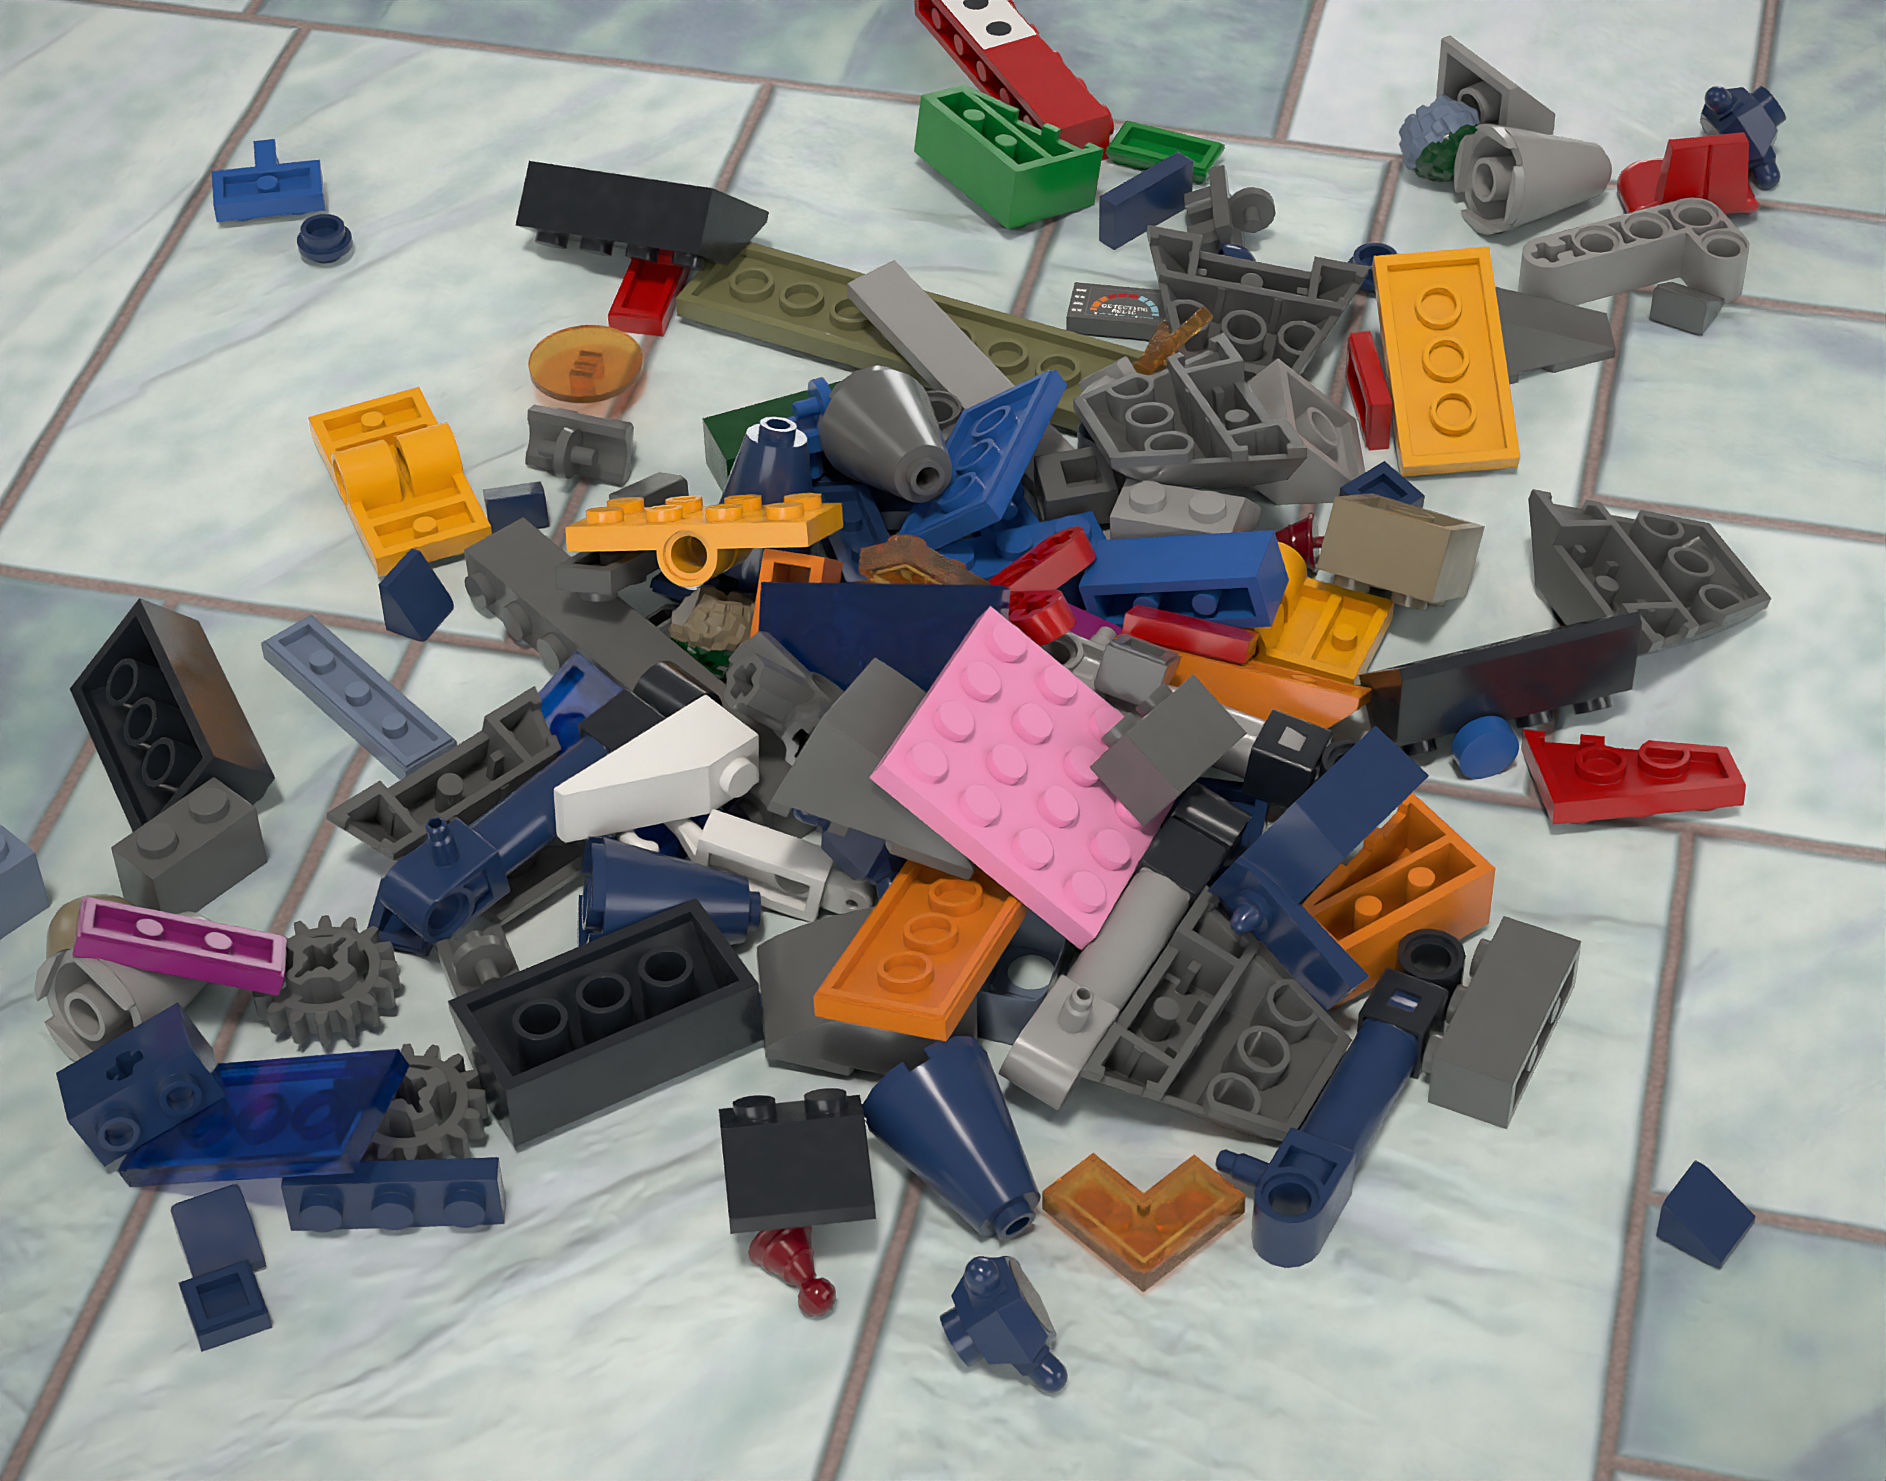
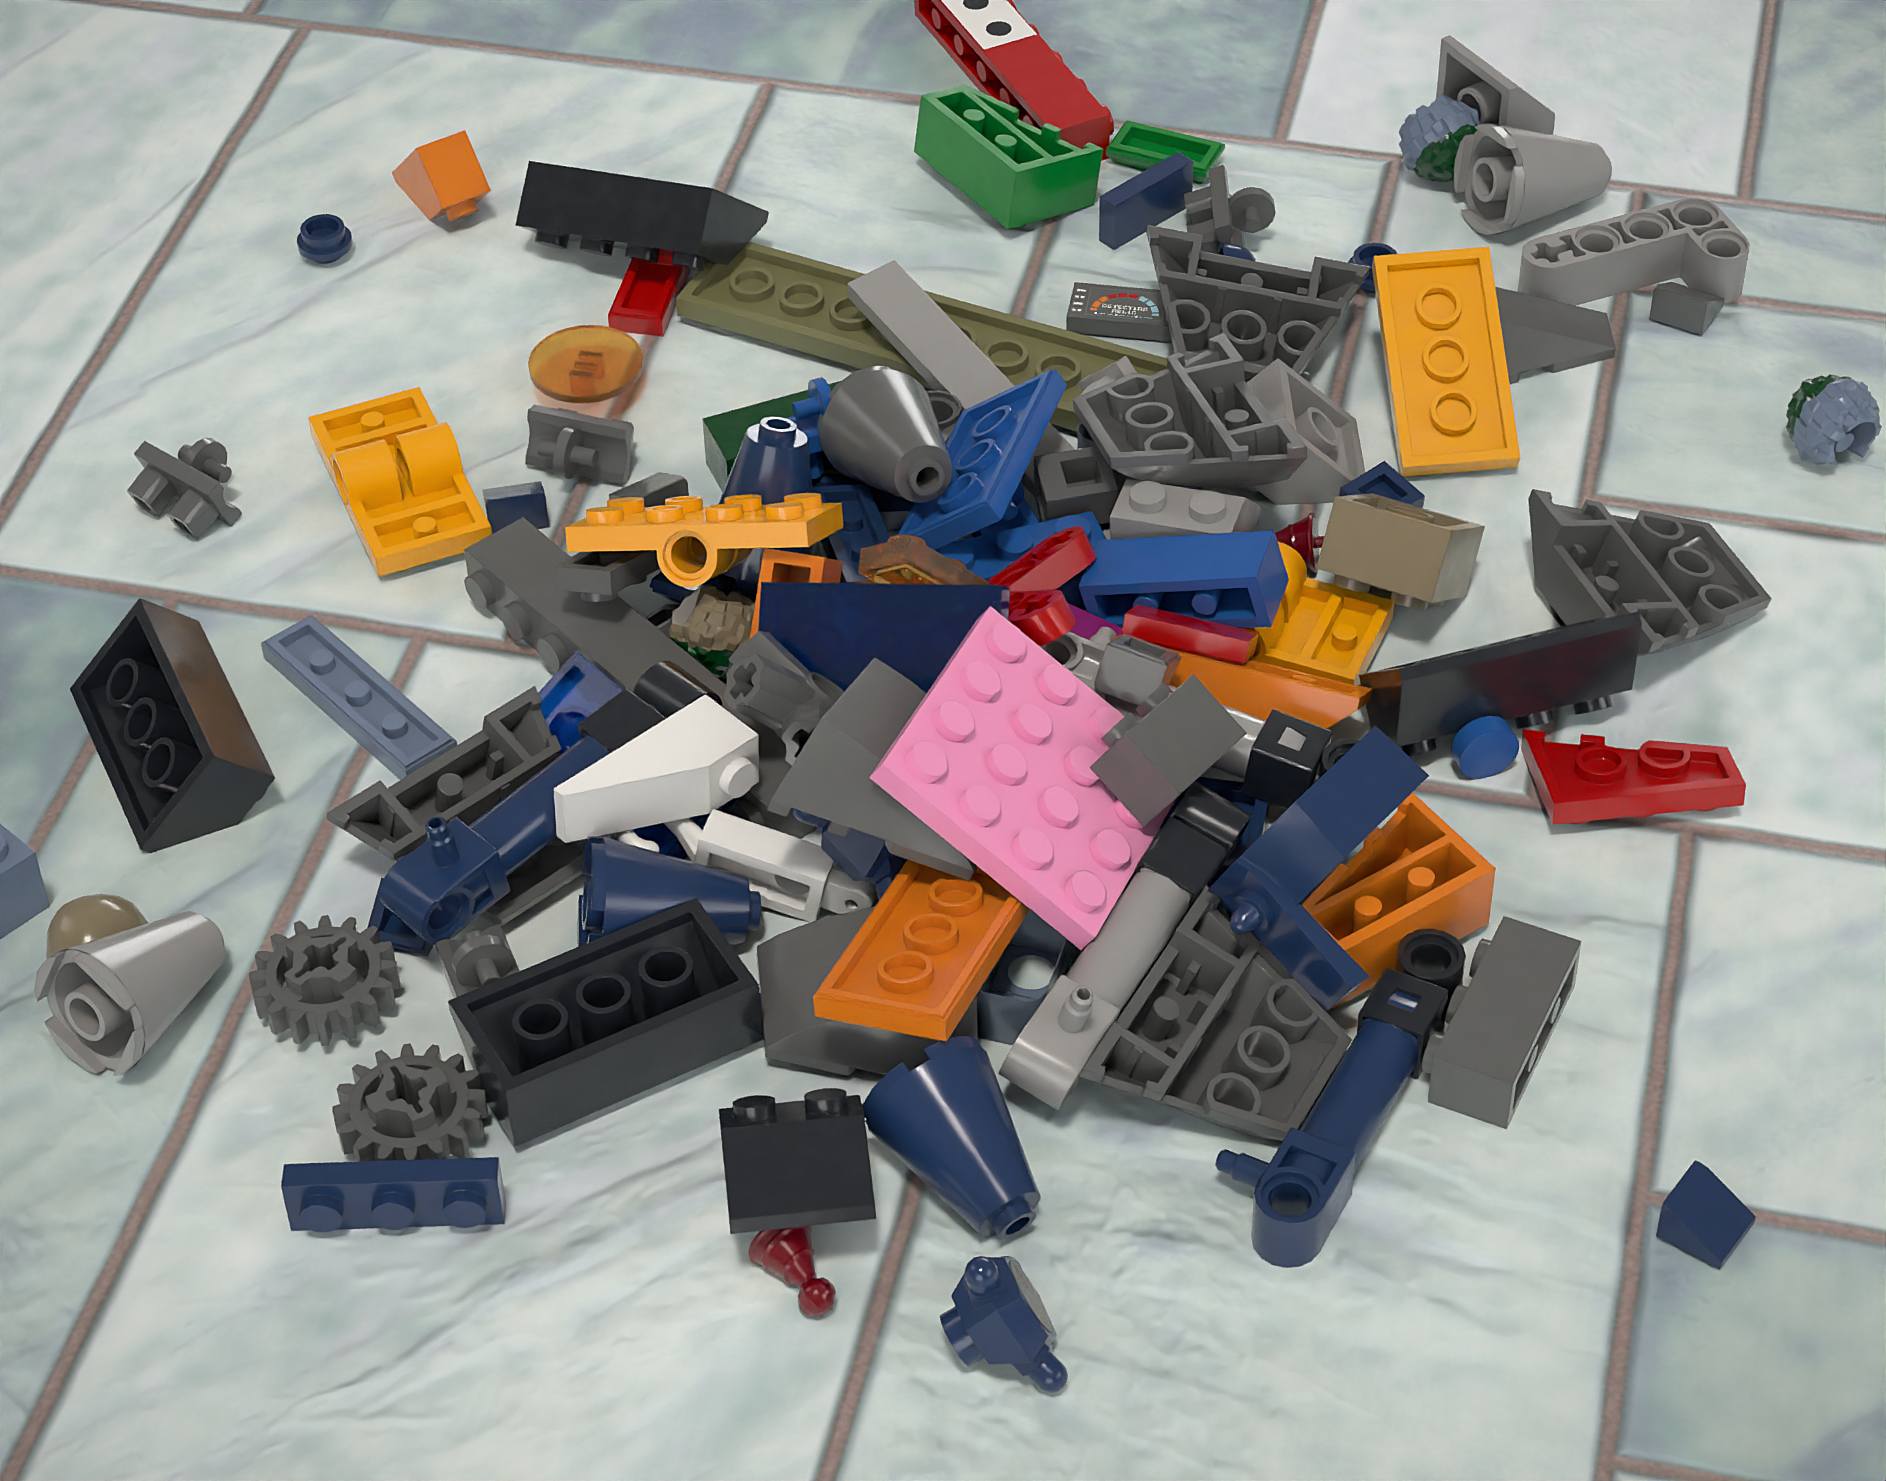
(140, 1084): dark blue brick -> none
(180, 945): magenta tile -> none
(191, 851): dark grey brick -> none
(192, 478): none -> dark grey hips
(216, 1231): dark blue slope -> none
(225, 1305): dark blue tile -> none
(267, 187): blue hinge -> none
(276, 1121): clear blue tile -> none
(414, 598): dark blue slope -> none
(444, 178): none -> orange slope
(1142, 1231): clear orange plate -> none
(1165, 344): clear orange piece -> none
(1368, 390): red tile -> none
(1695, 168): red piece -> none
(1748, 113): dark blue rock -> none
(1832, 416): none -> sand blue piece

